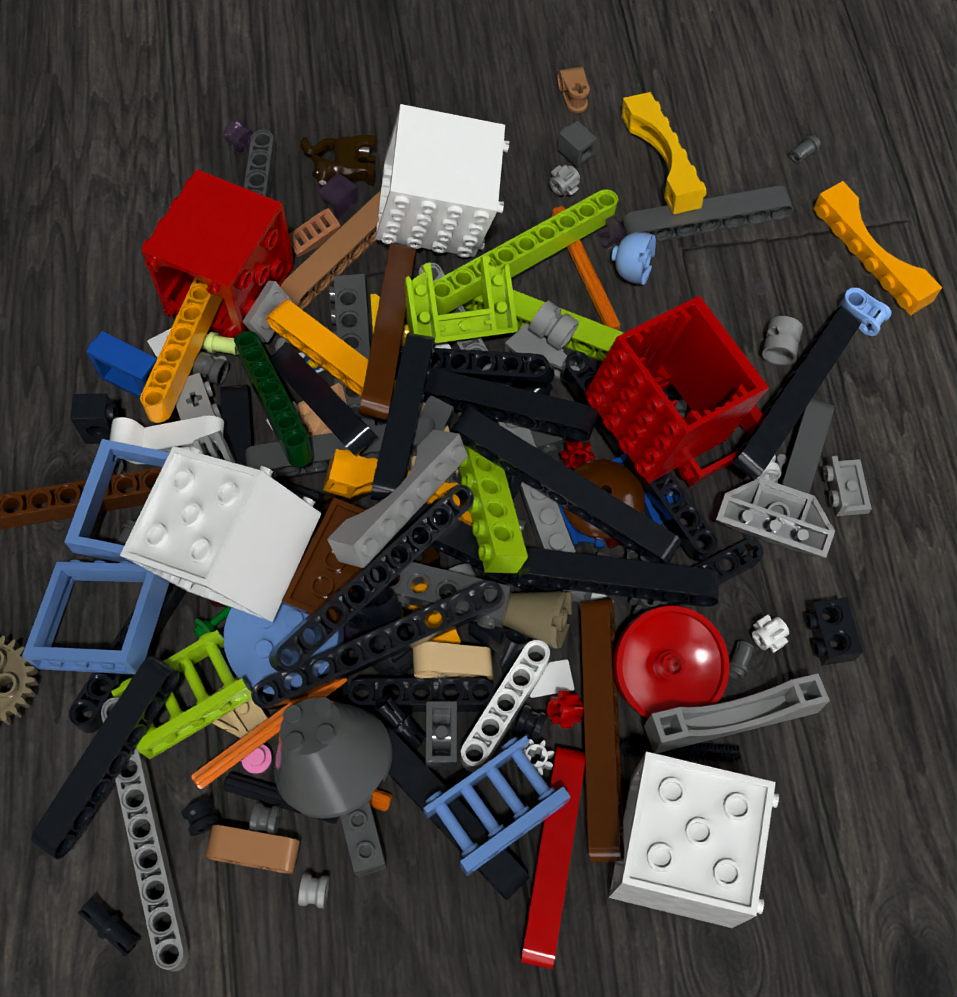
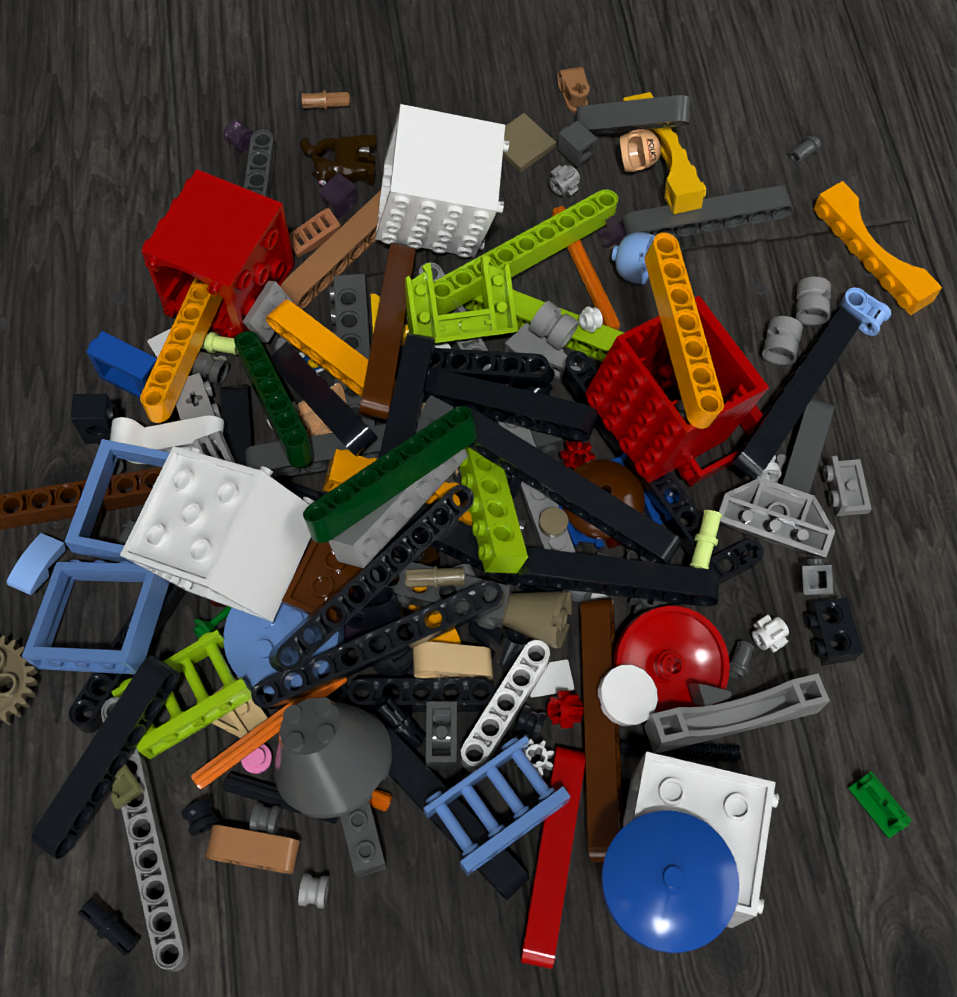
(33, 565): none -> light blue slope
(125, 788): none -> olive tile
(325, 100): none -> medium nougat axle
(390, 474): none -> dark green beam
(435, 577): none -> dark tan axle
(526, 143): none -> dark tan tile
(553, 522): none -> dark tan tile
(591, 319): none -> white plate
(627, 695): none -> white tile
(635, 114): none -> dark grey beam
(639, 149): none -> light nougat helmet
(670, 882): none -> blue dish
(683, 331): none -> light orange beam
(706, 539): none -> yellowish green pin
(707, 695): none -> dark grey slope
(813, 301): none -> light grey wheel
(816, 576): none -> dark grey brick
(880, 805): none -> green hinge

